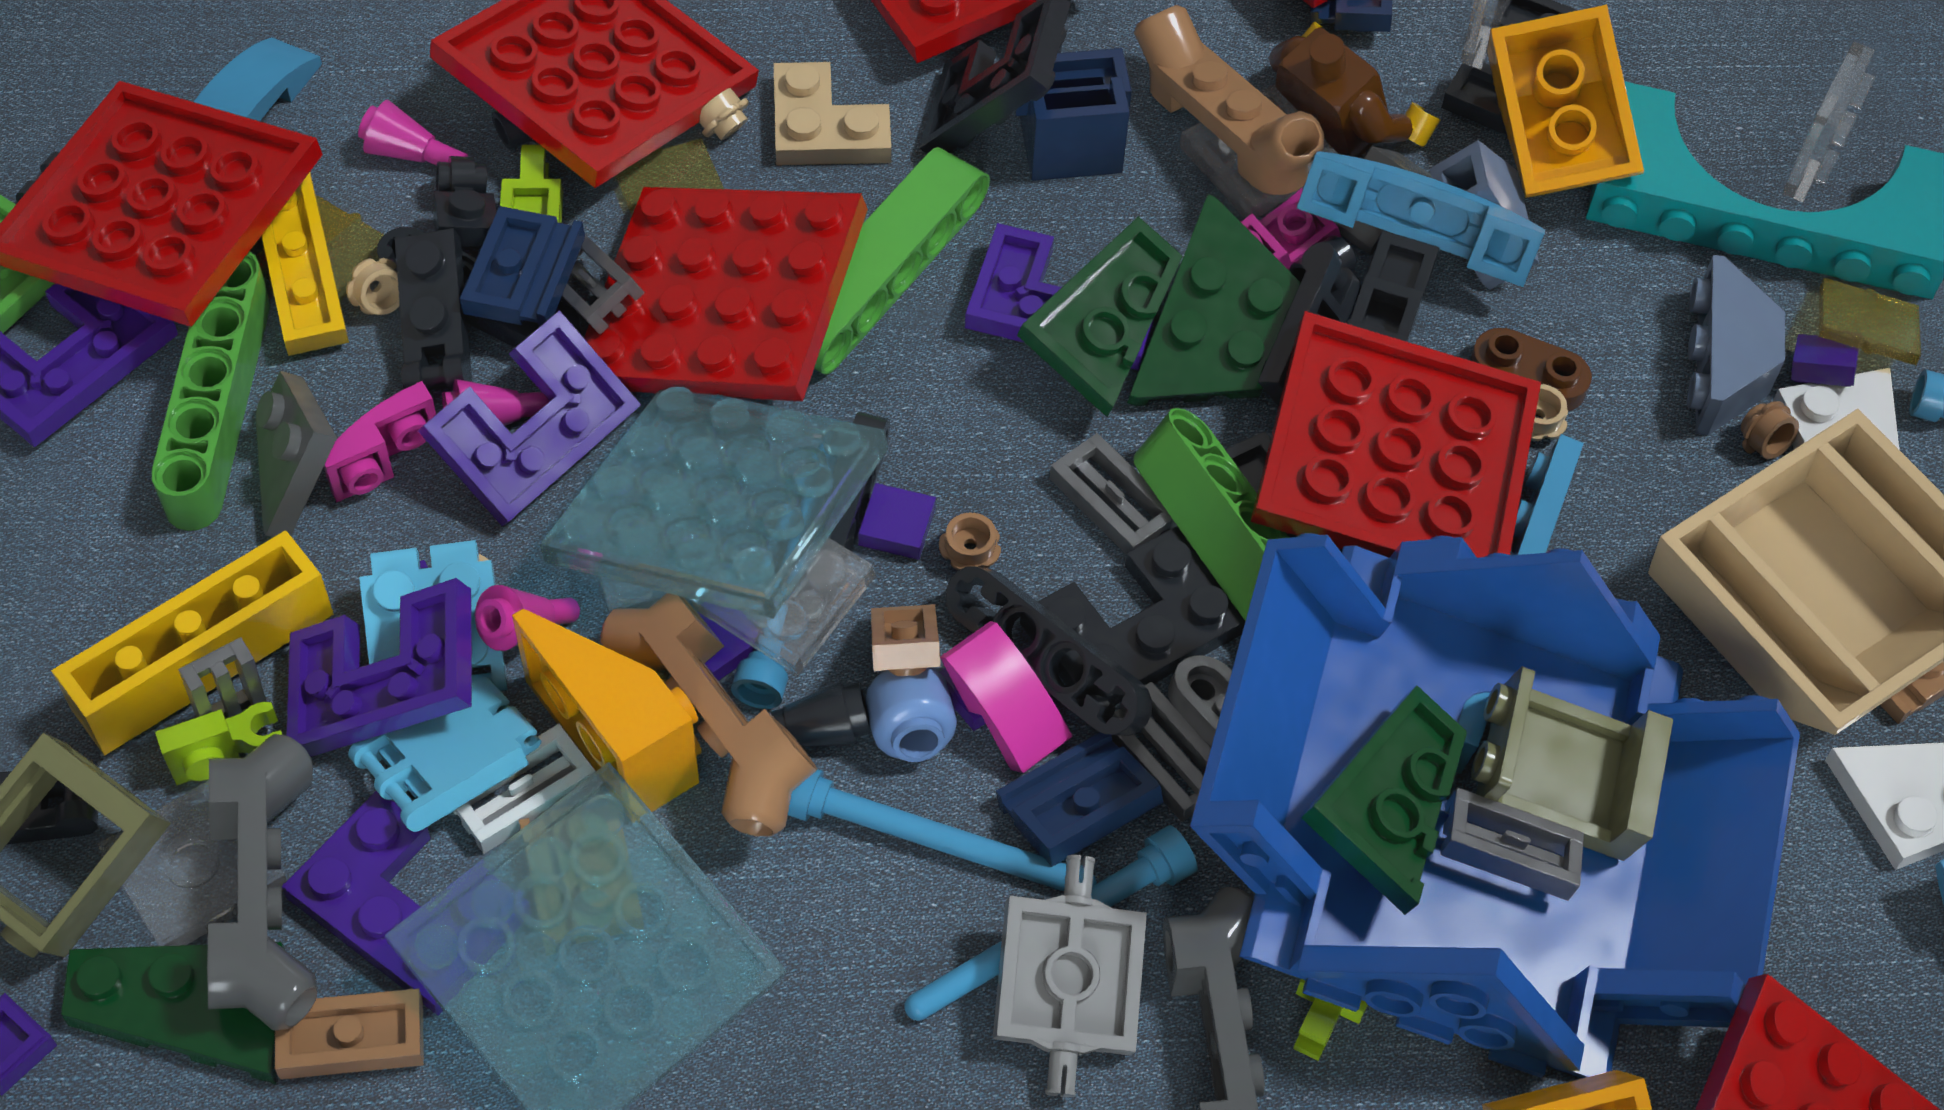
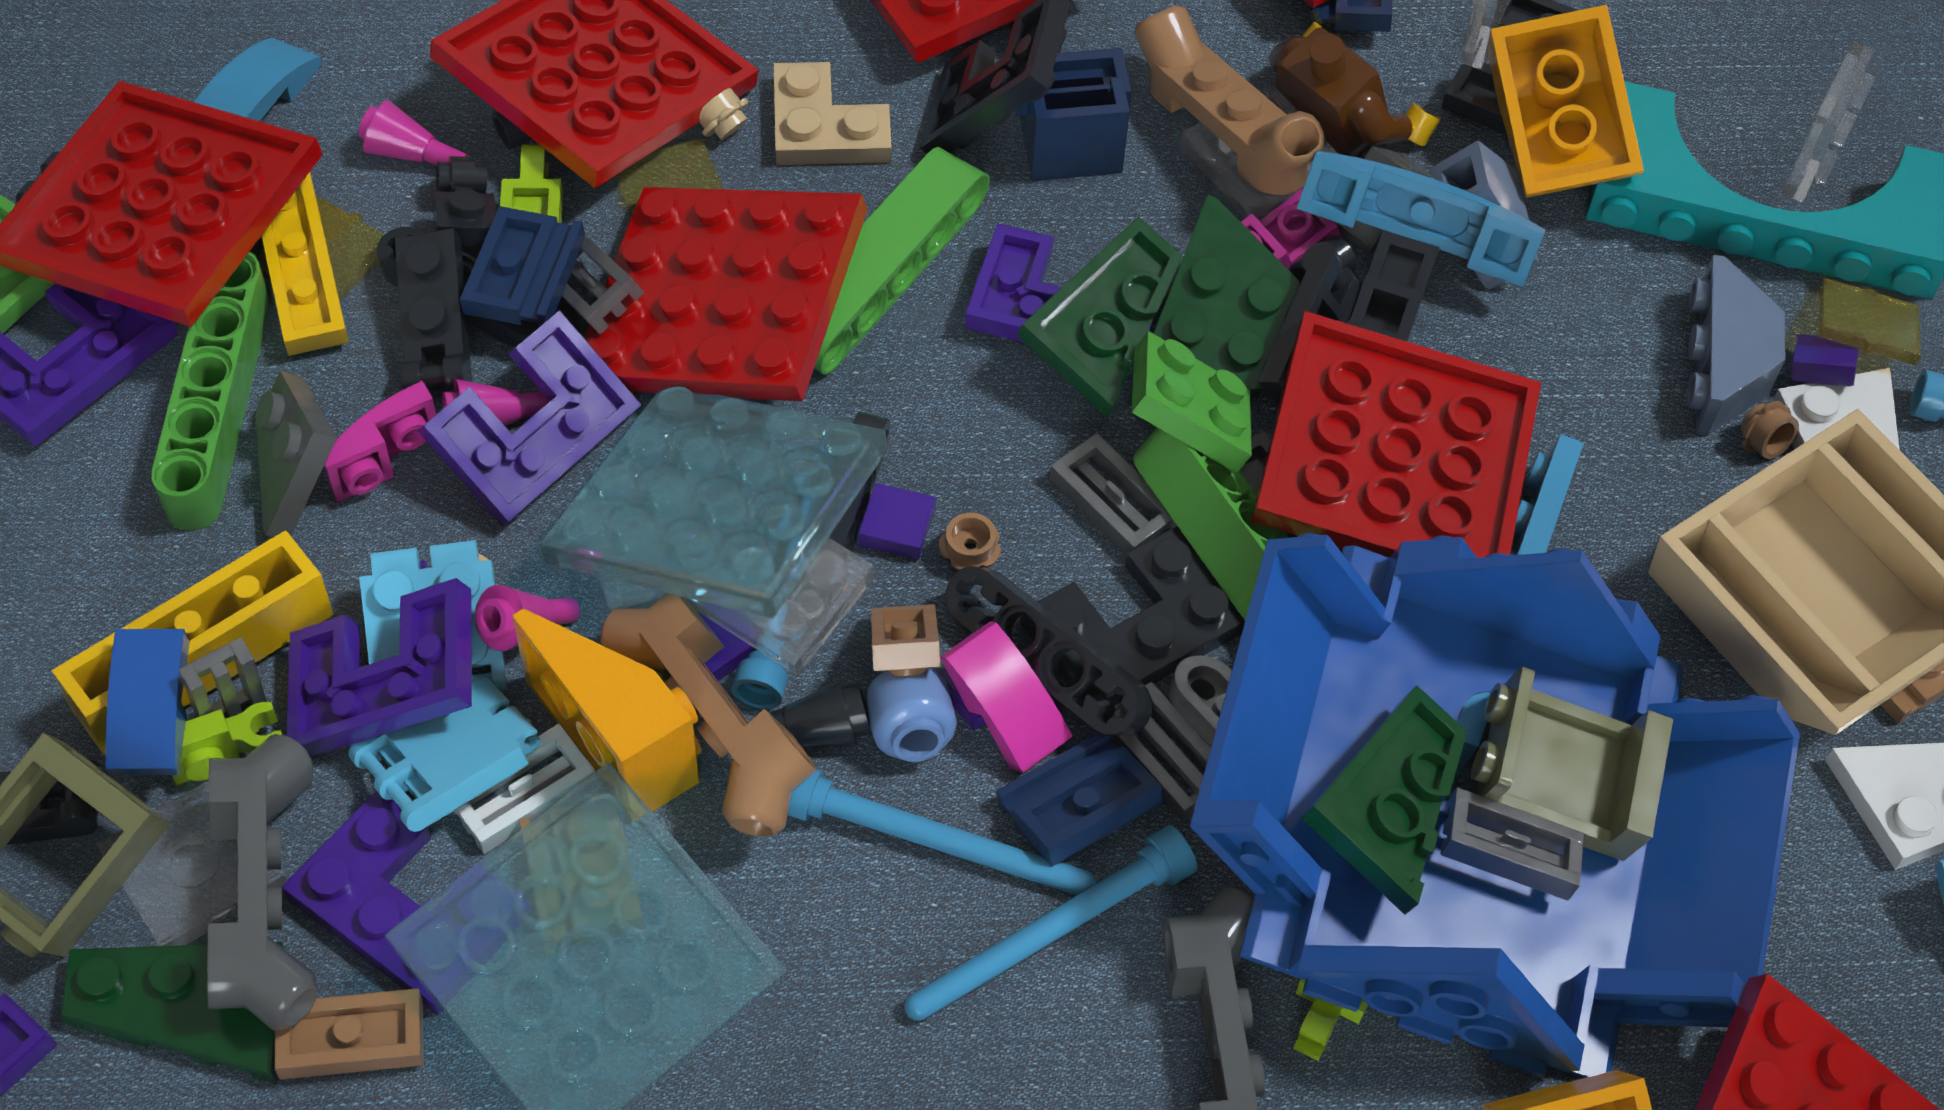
(145, 702): none -> blue slope
(384, 297): tan plate -> none
(1070, 976): light grey plate -> none
(1192, 400): none -> bright green plate
(1535, 361): reddish brown plate -> none
(1553, 410): tan plate -> none

